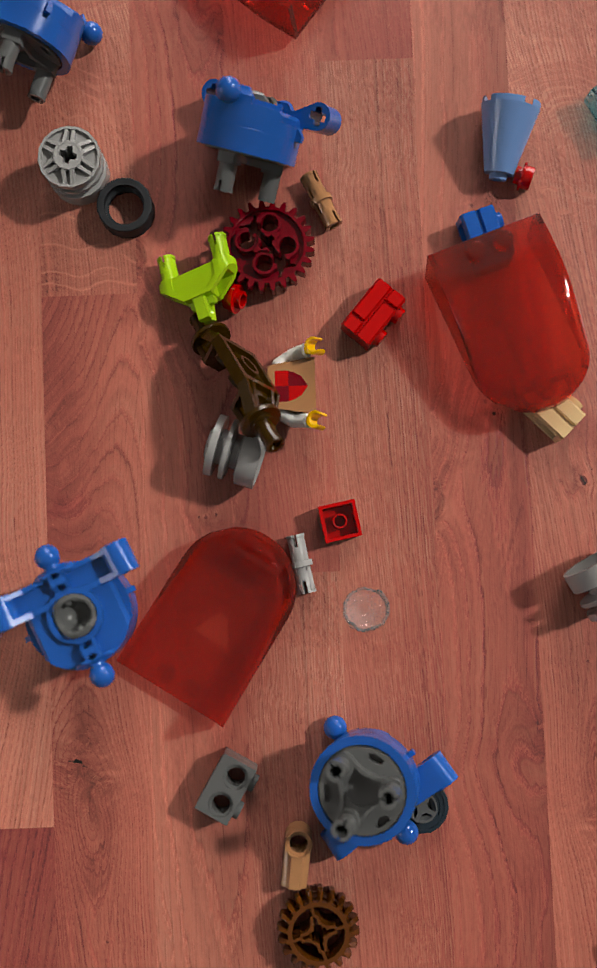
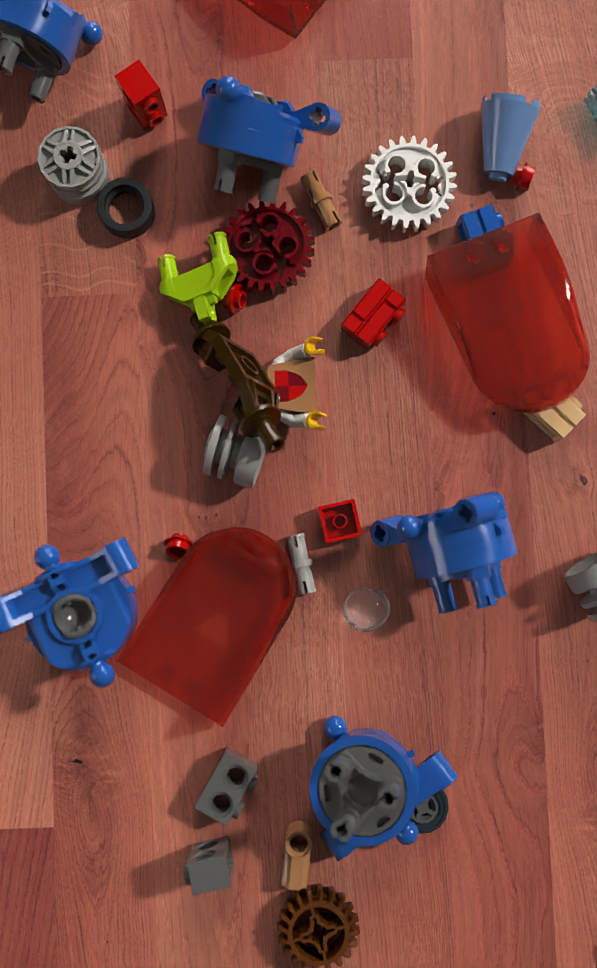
(141, 95): none -> red brick
(177, 545): none -> red plate
(209, 866): none -> dark grey brick
(407, 209): none -> white gear
(456, 545): none -> blue piece

